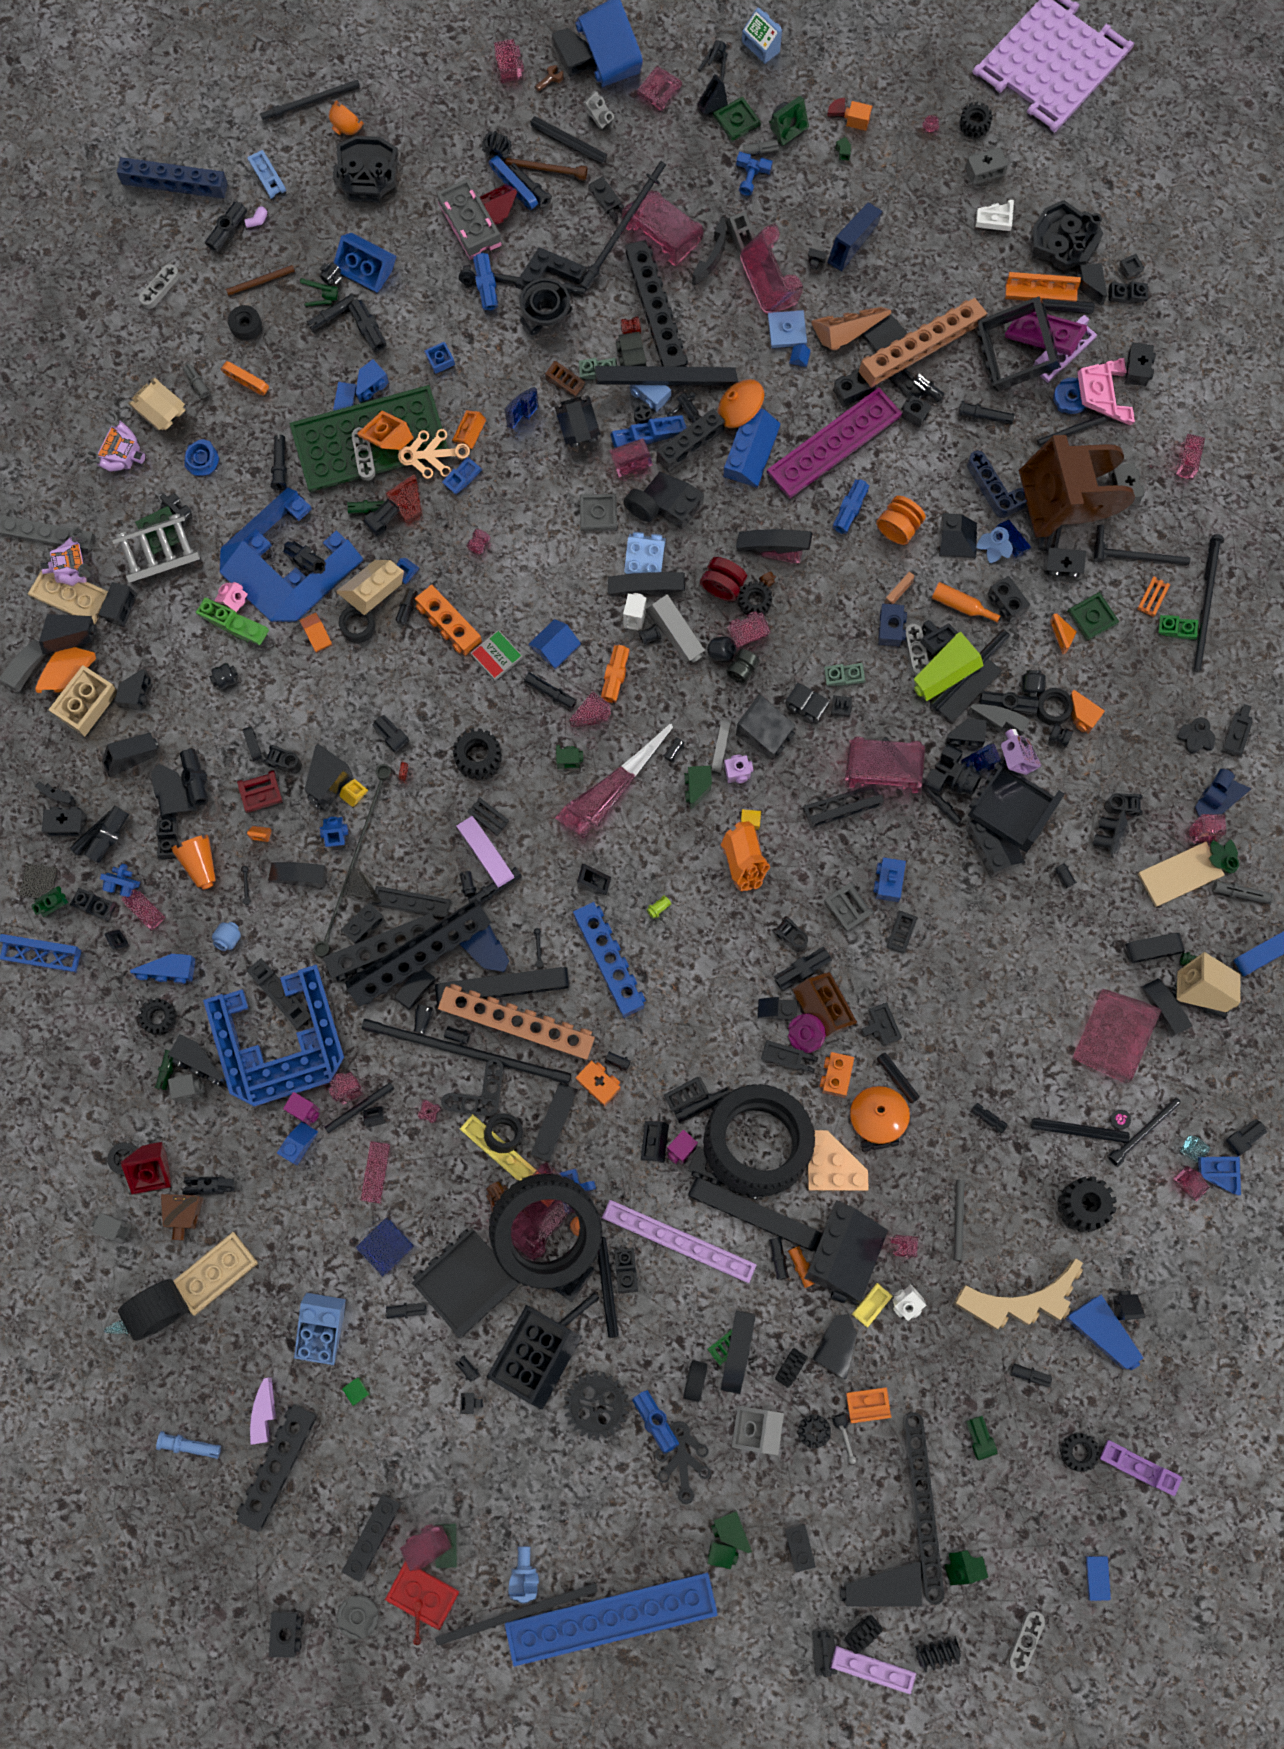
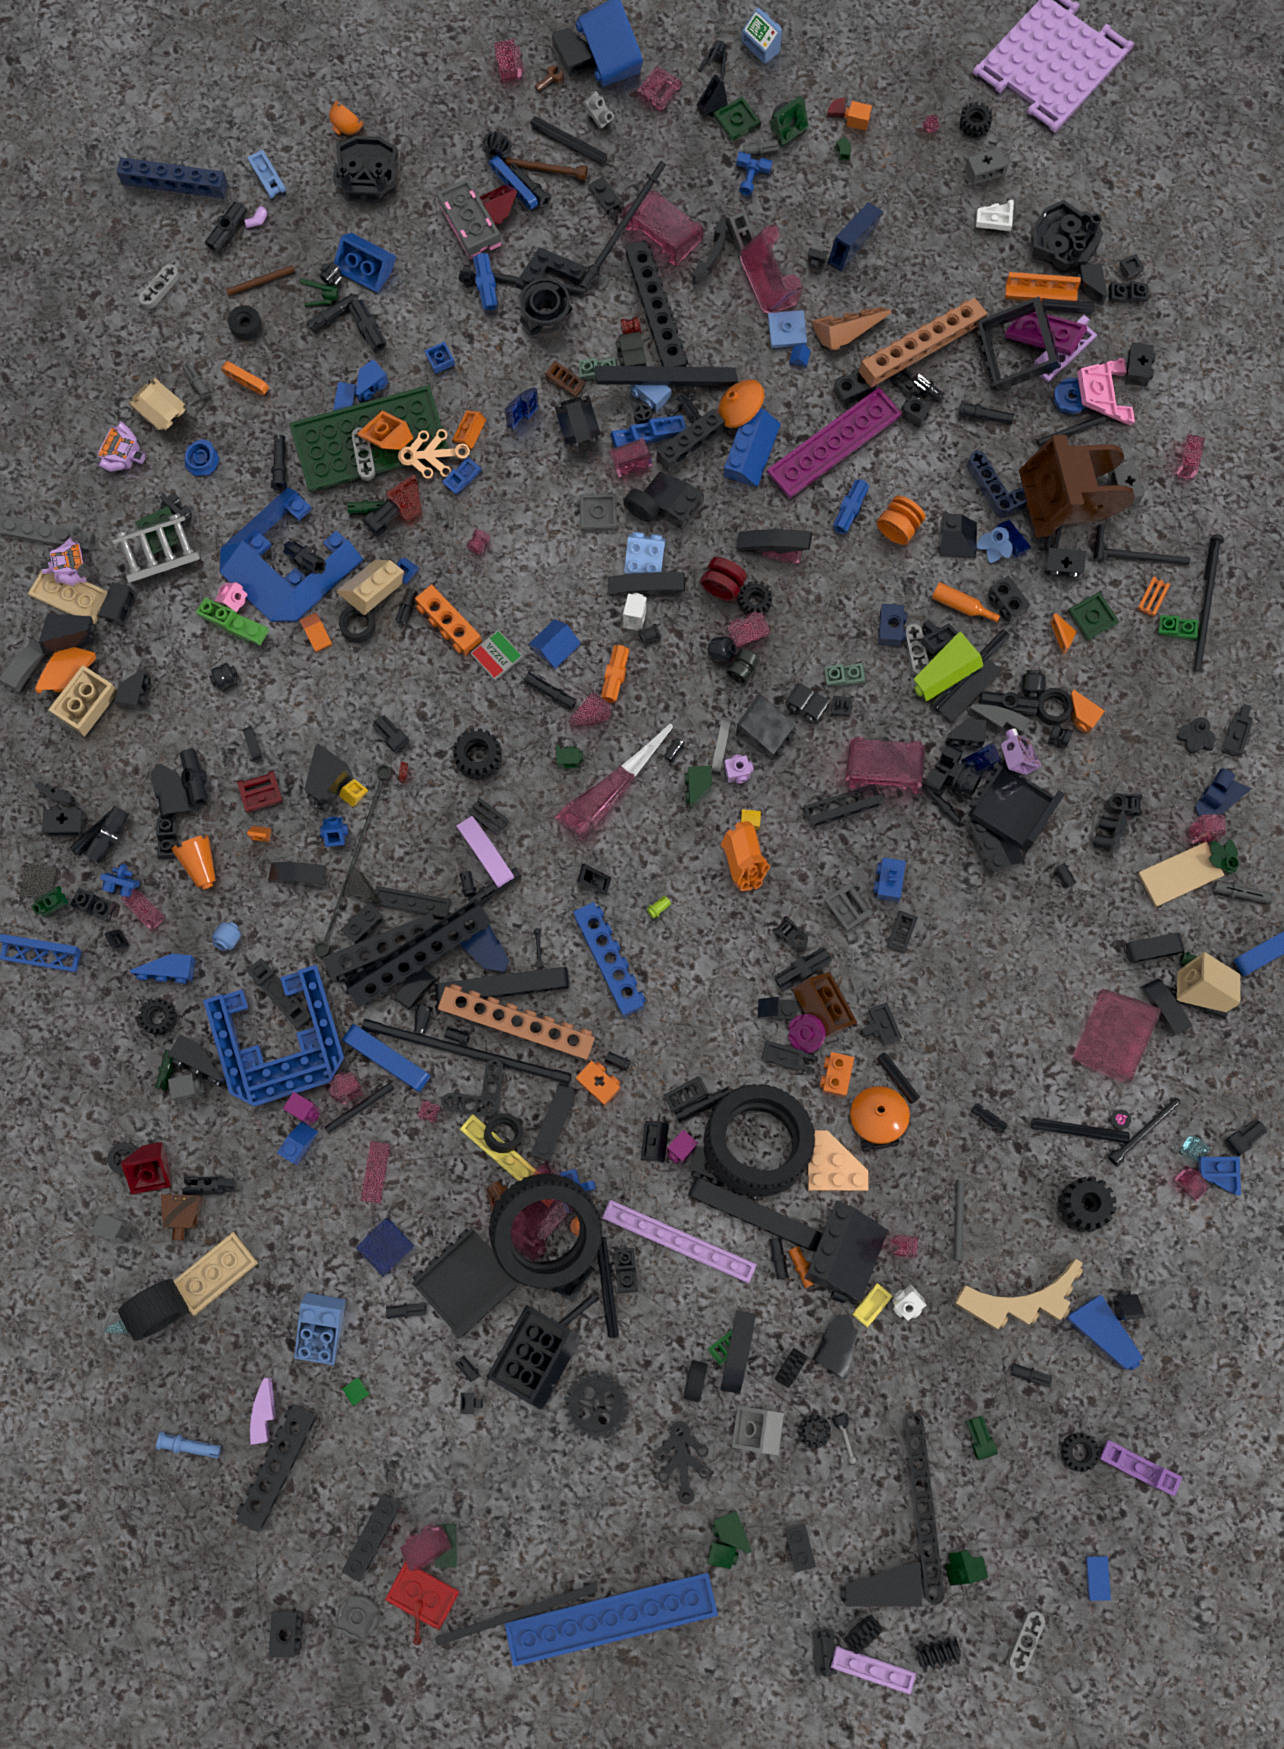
(128, 753): black slope -> none
(246, 900): black hinge -> none
(278, 110): black bar -> none
(279, 759): black piece -> none
(374, 1116): black slope -> none
(386, 1058): none -> blue beam
(523, 1578): medium blue piece -> none
(662, 1433): blue piece -> none
(675, 629): light grey slope -> none
(768, 579): reddish brown plate -> none
(868, 1405): orange plate -> none
(884, 333): black tile -> none
(900, 589): nougat tile -> none

